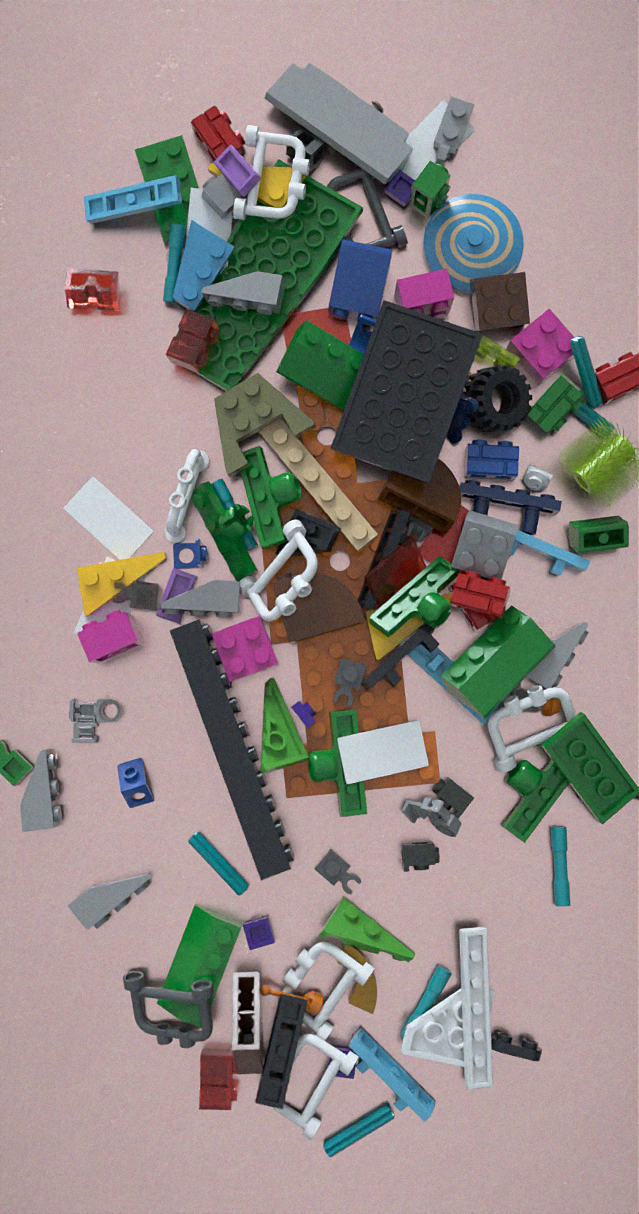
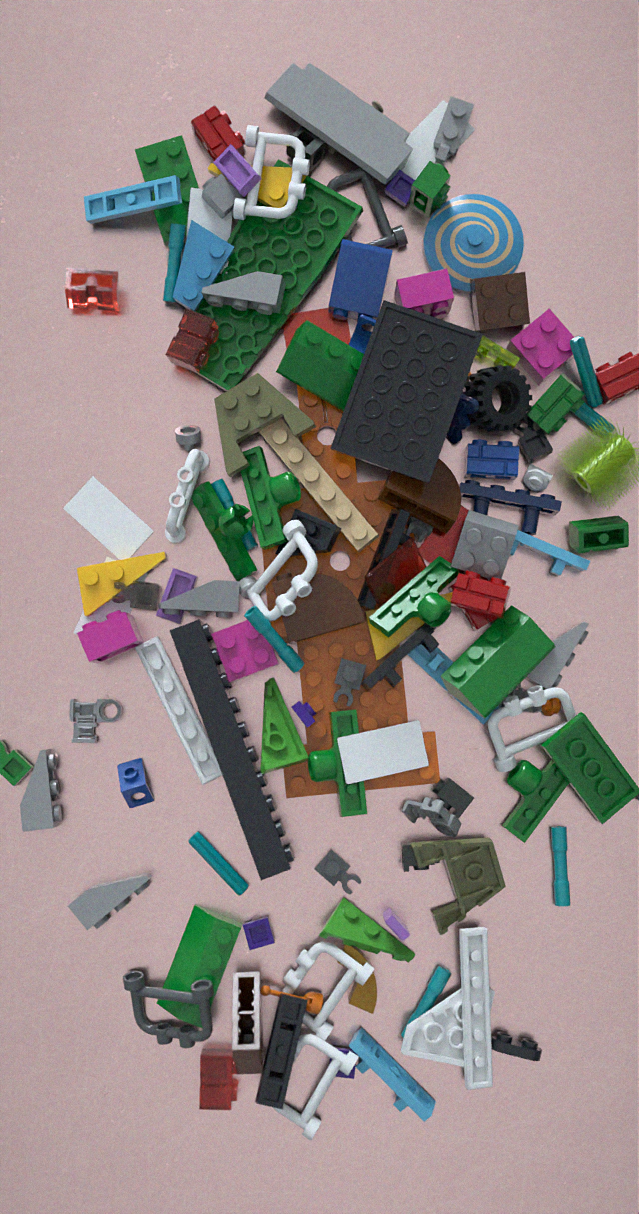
(179, 709): none -> white tile
(188, 436): none -> light grey tile
(199, 551): blue bracket -> none
(284, 650): none -> teal piece
(358, 1130): teal axle -> none
(396, 924): none -> medium lavender tile
(471, 870): none -> olive wing
(532, 442): none -> black plate

